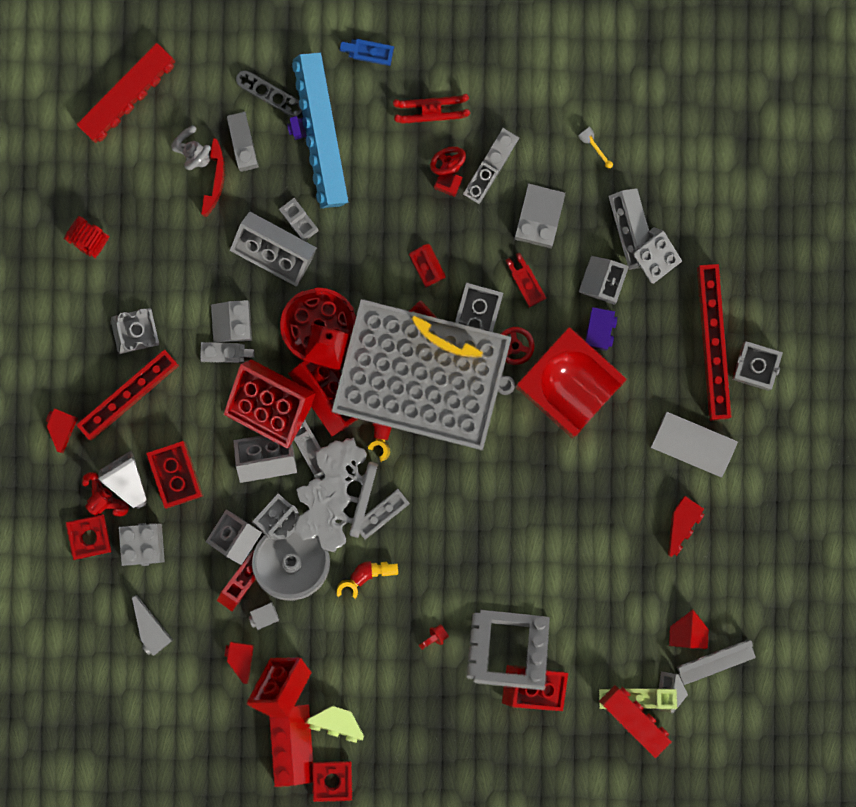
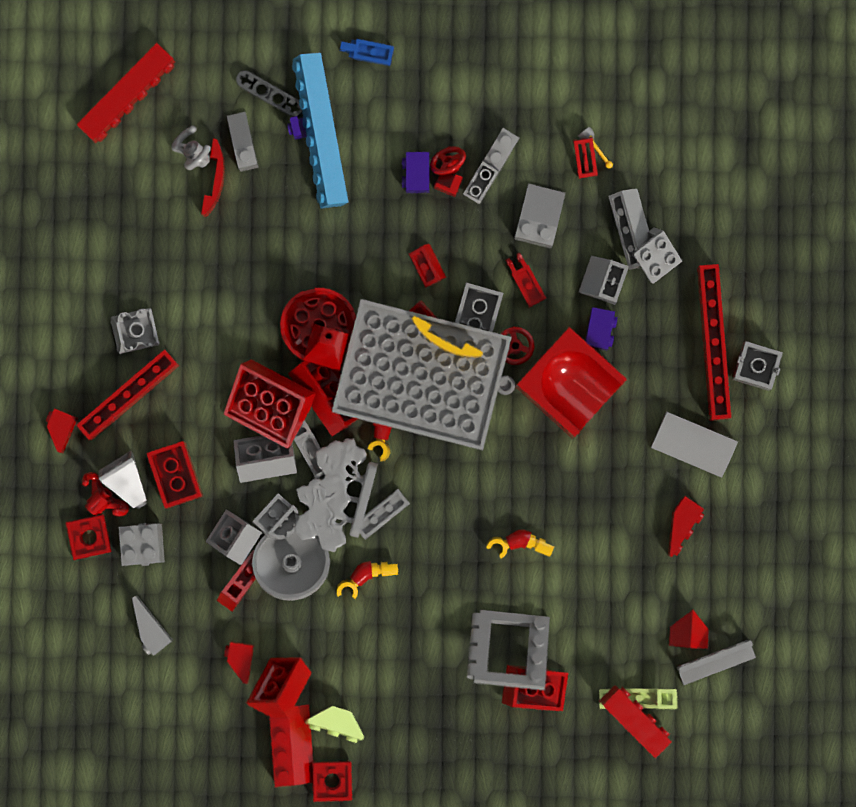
(86, 237): red brick -> none
(225, 352): light grey hinge -> none
(231, 321): light grey slope -> none
(263, 616): light grey brick -> none
(273, 248): light grey slope -> none
(298, 219): light grey slope -> none
(416, 172): none -> dark purple brick
(431, 109): red piece -> none
(437, 634): red piece -> none
(521, 539): none -> yellow piece
(582, 141): none -> red tile
(672, 681): light grey slope -> none

